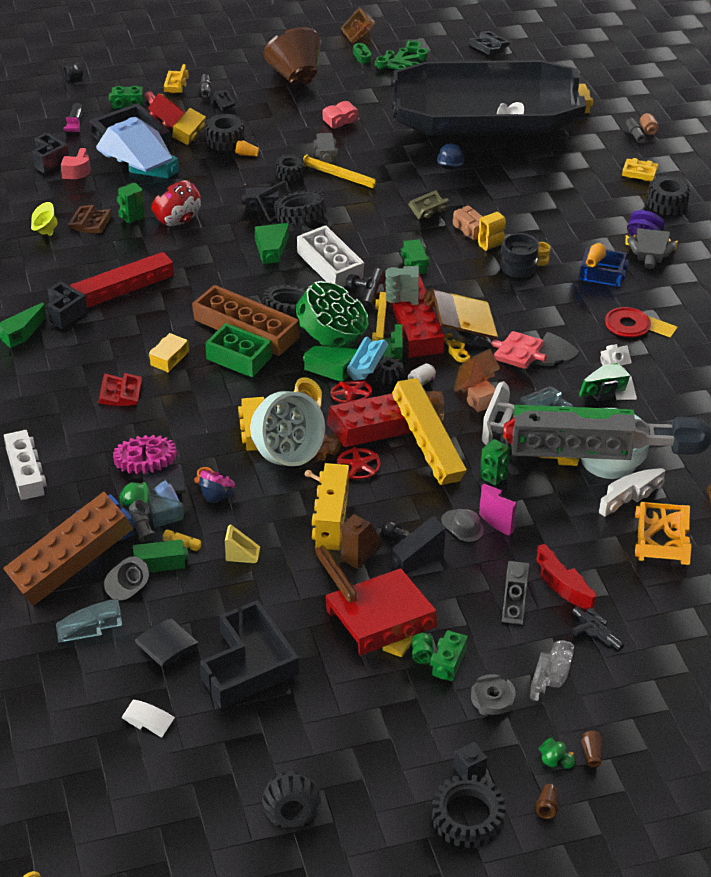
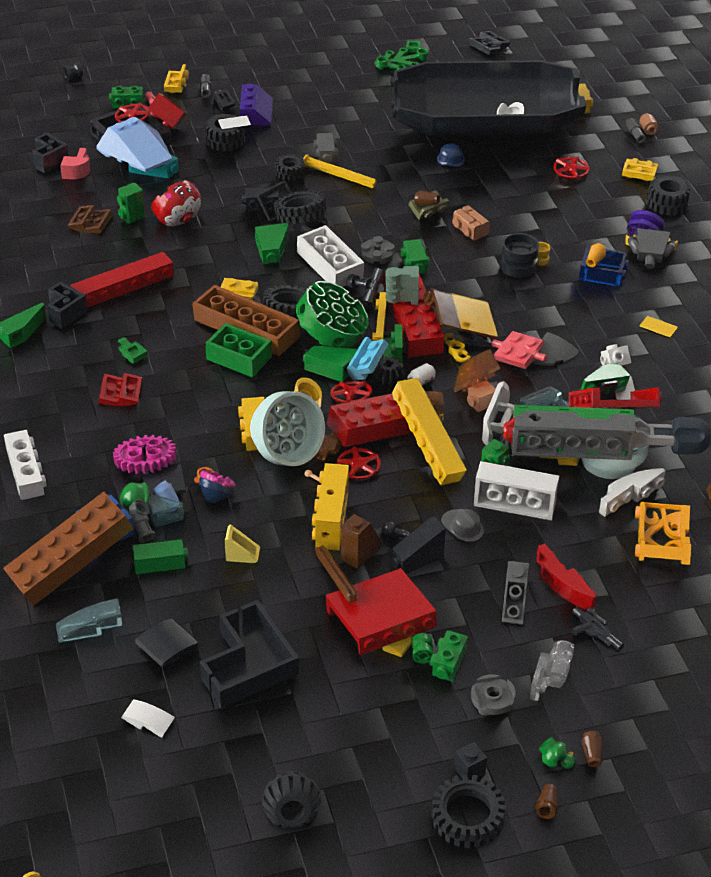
(44, 219): neon yellow piece -> none
(74, 118): piece -> none
(126, 578): dark grey piece -> none
(129, 113): none -> red wheel
(133, 352): none -> green plate
(168, 352): yellow brick -> none
(189, 126): yellow brick -> none
(194, 544): yellow axle -> none
(234, 122): none -> white sticker
(241, 287): none -> yellow plate
(246, 149): light orange cone -> none
(256, 105): none -> dark purple slope
(295, 54): reddish brown cone -> none
(340, 114): coral brick -> none
(357, 25): clear orange slope -> none
(362, 53): green beam -> none
(377, 250): none -> dark grey plate
(426, 198): none -> reddish brown cone
(491, 231): yellow brick -> none
(497, 510): dark pink slope -> none
(516, 490): none -> white brick
(571, 168): none -> red wheel
(613, 323): red piece -> none
(638, 399): none -> red panel

